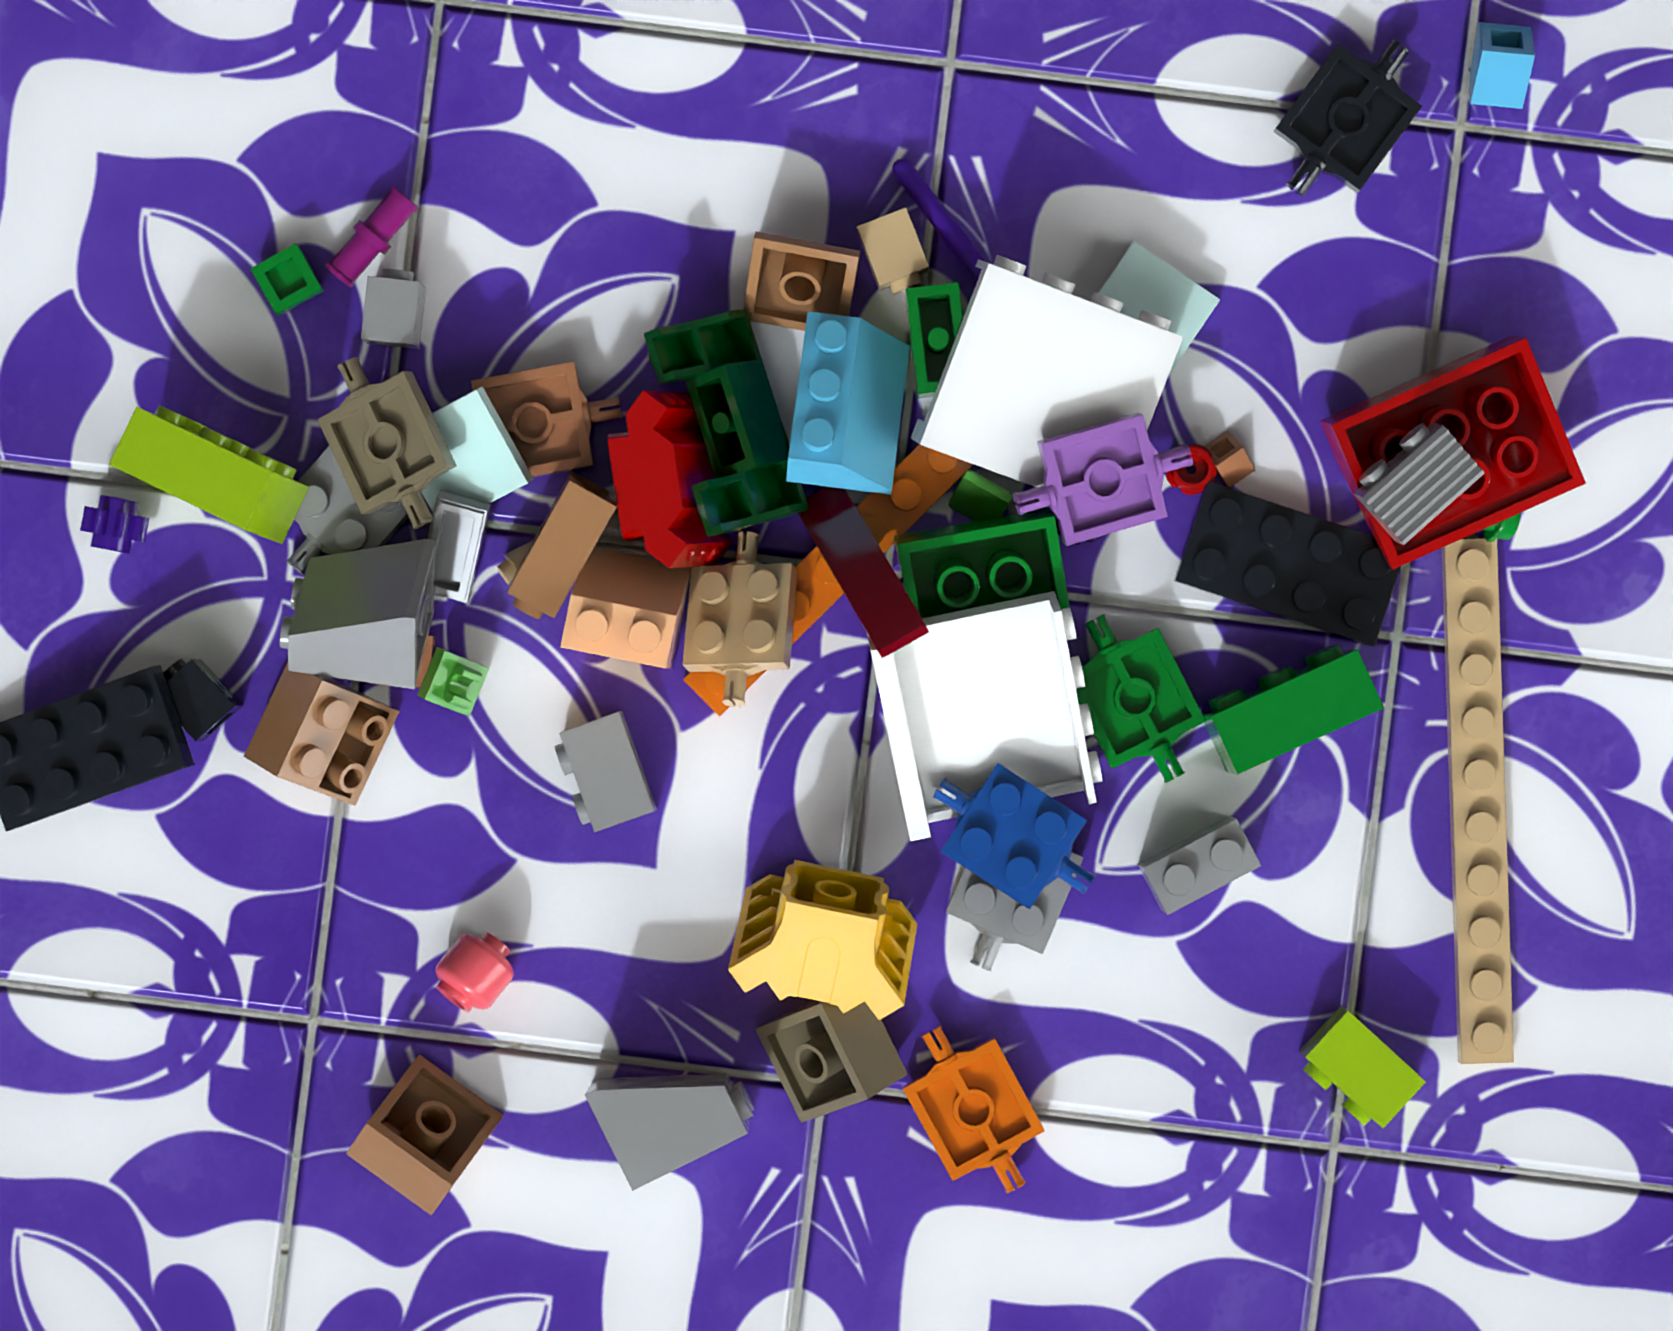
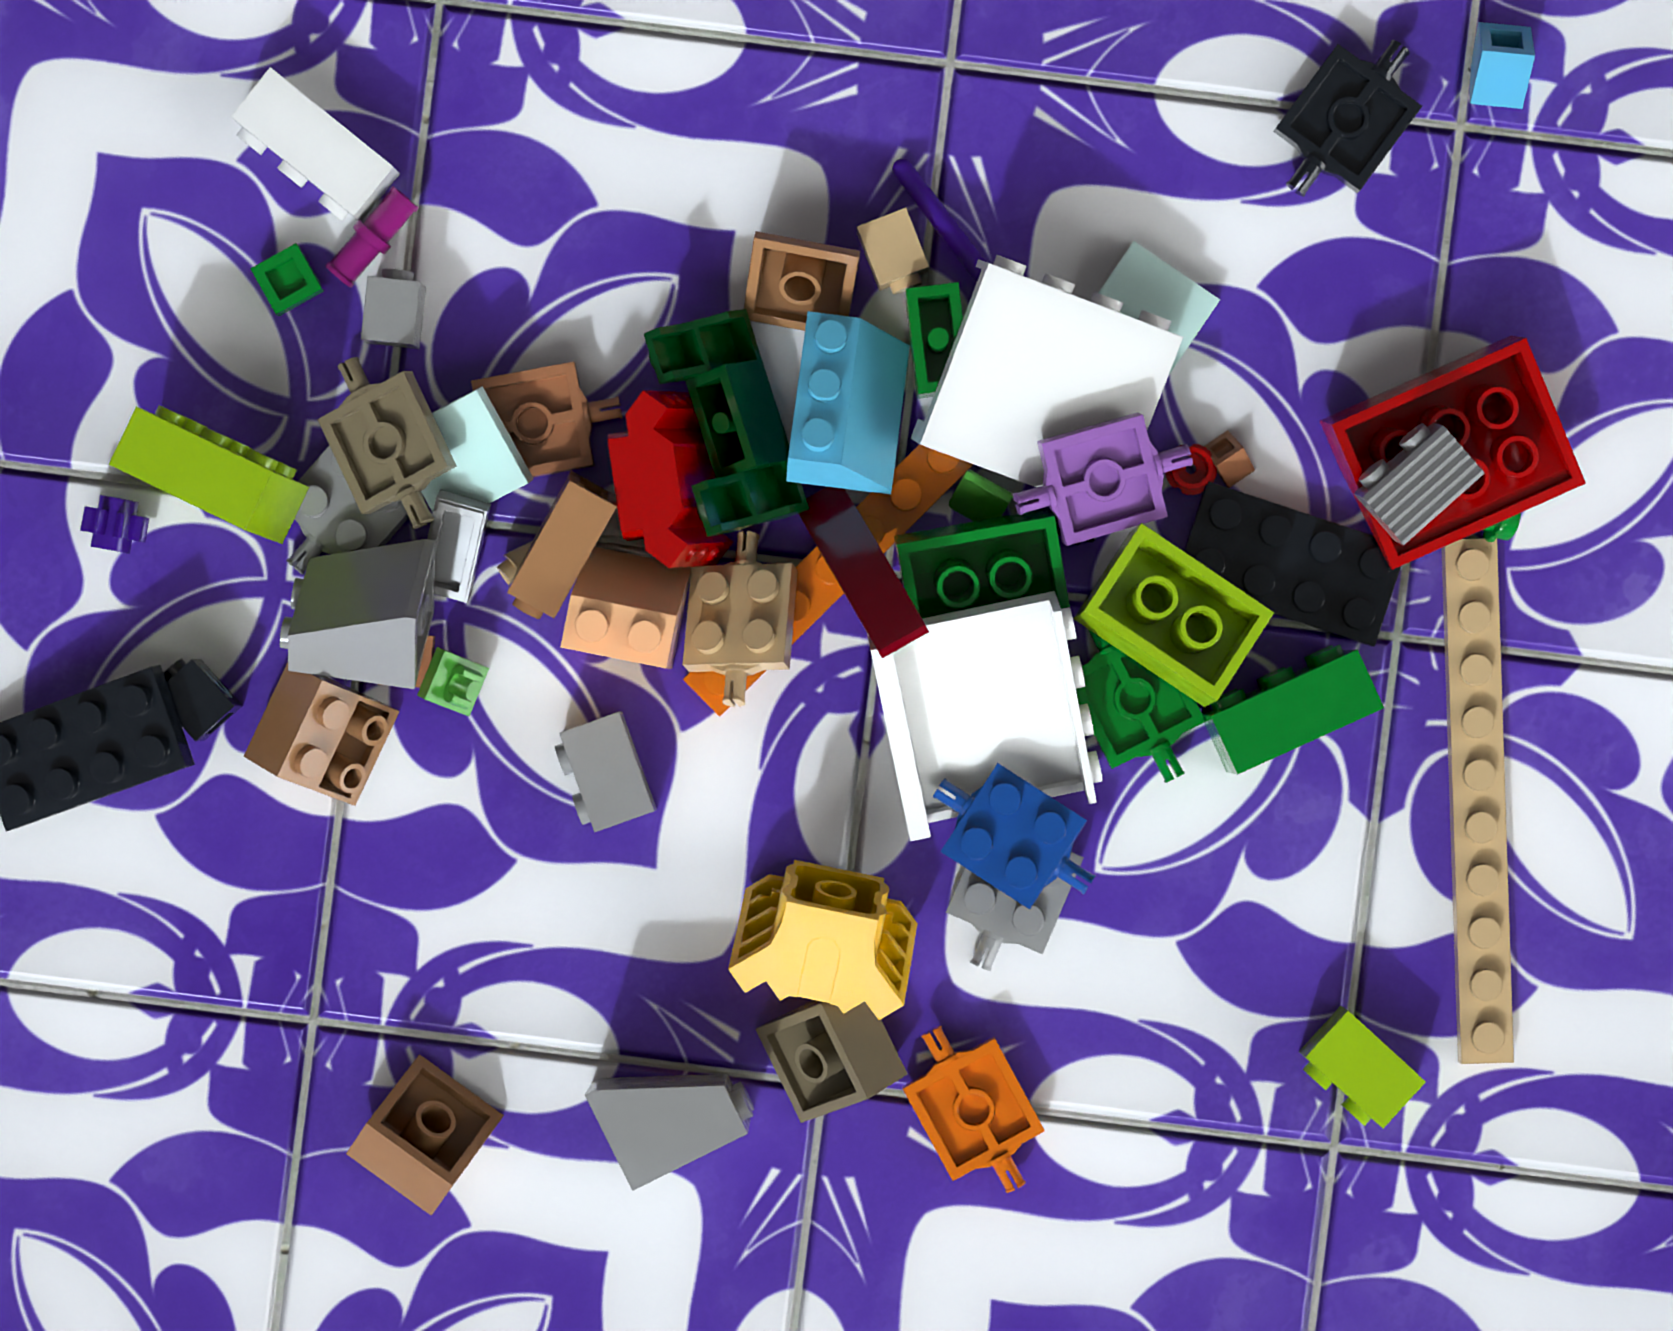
(313, 147): none -> white brick
(474, 971): coral head -> none
(1173, 615): none -> lime brick
(1199, 865): light grey brick -> none

